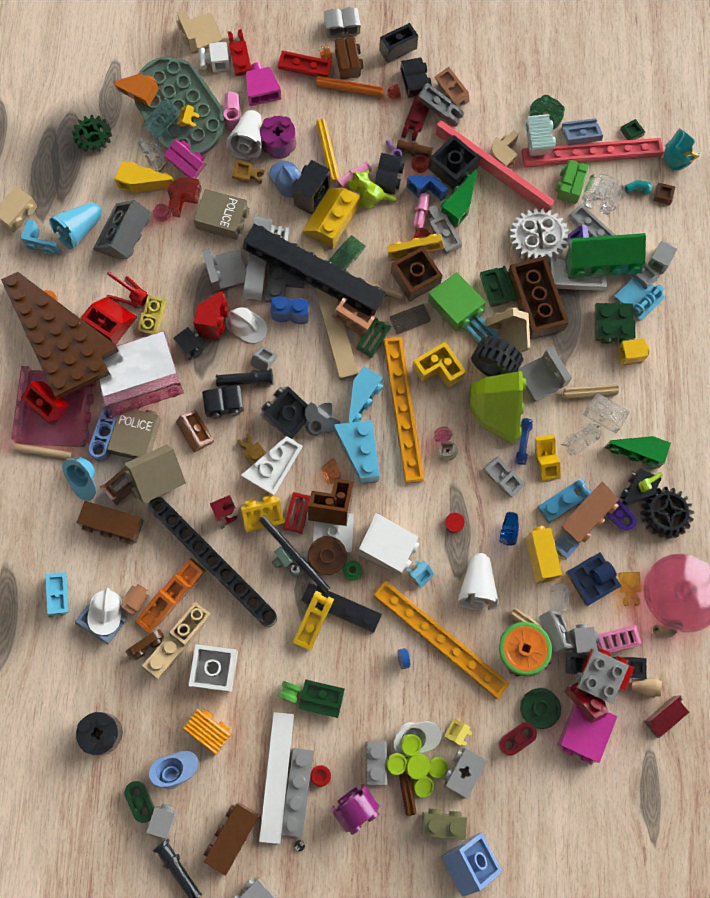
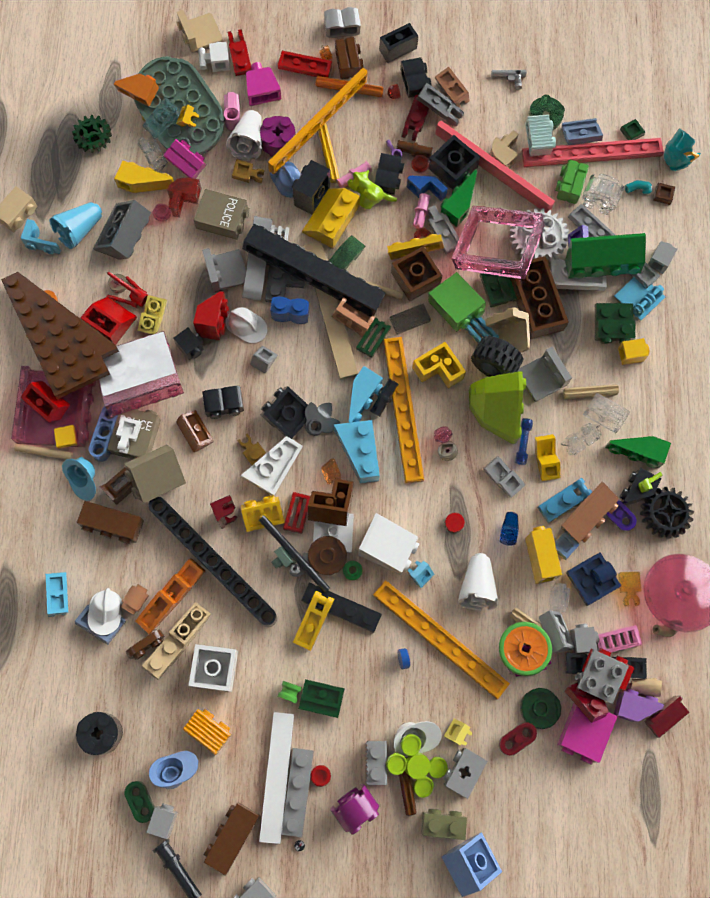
(65, 436): none -> yellow tile
(115, 286): none -> dark tan tile
(127, 431): none -> white plate
(254, 377): black pin -> none
(317, 121): none -> light orange tile
(384, 397): none -> black pin
(497, 266): none -> clear pink window
(512, 75): none -> light grey hose
(634, 707): none -> medium lavender slope

